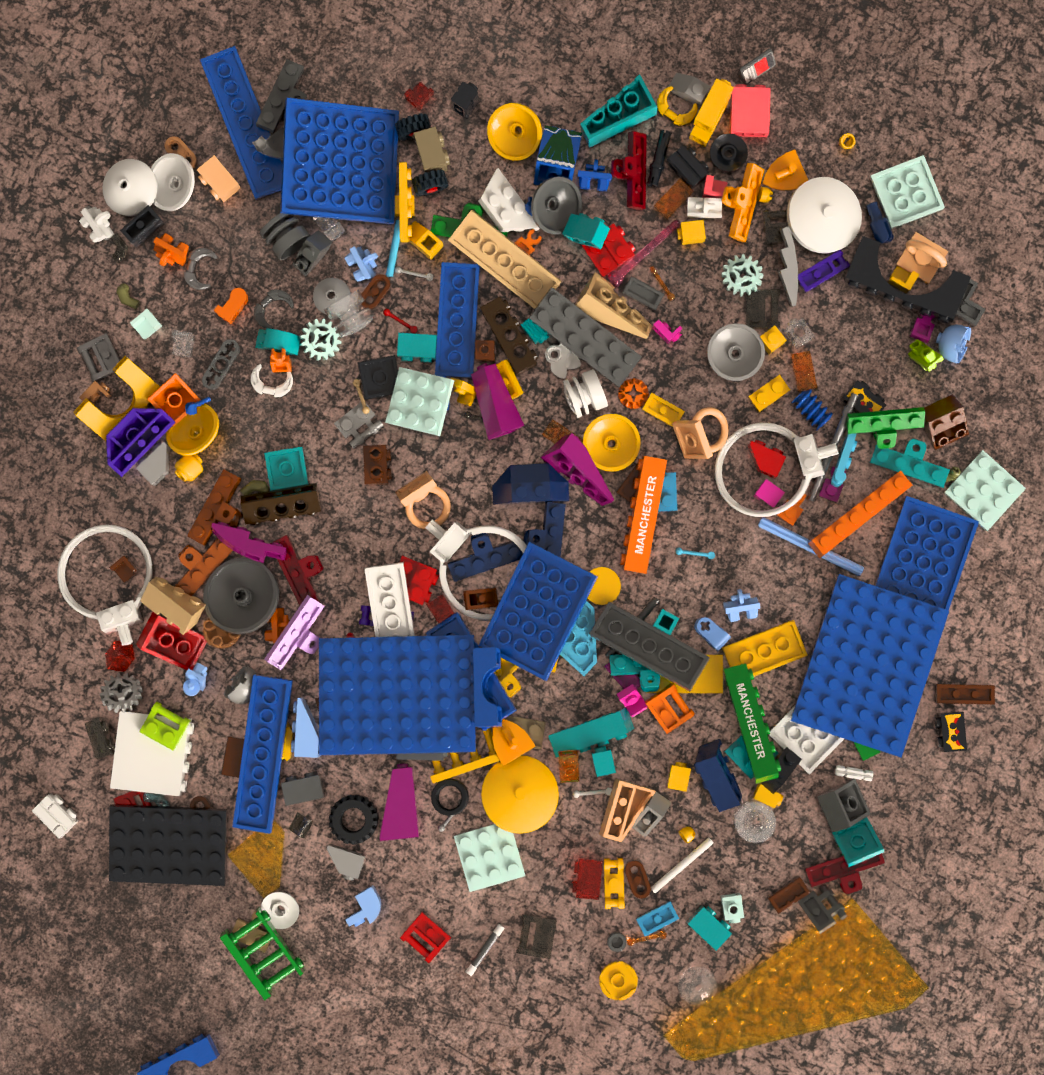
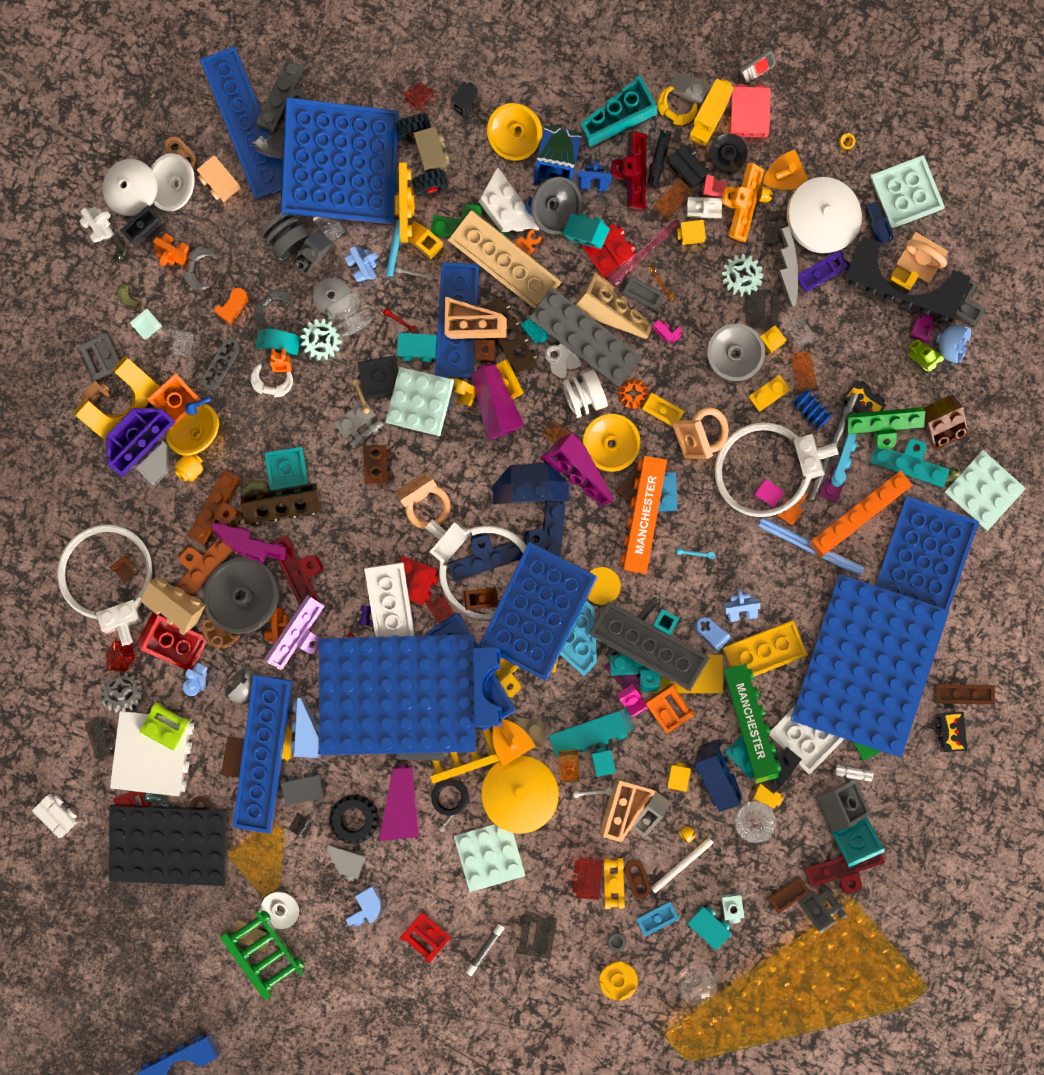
(372, 290): reddish brown plate -> none
(469, 321): none -> light nougat wedge
(662, 934): clear orange hinge -> none
(766, 460): red slope -> none

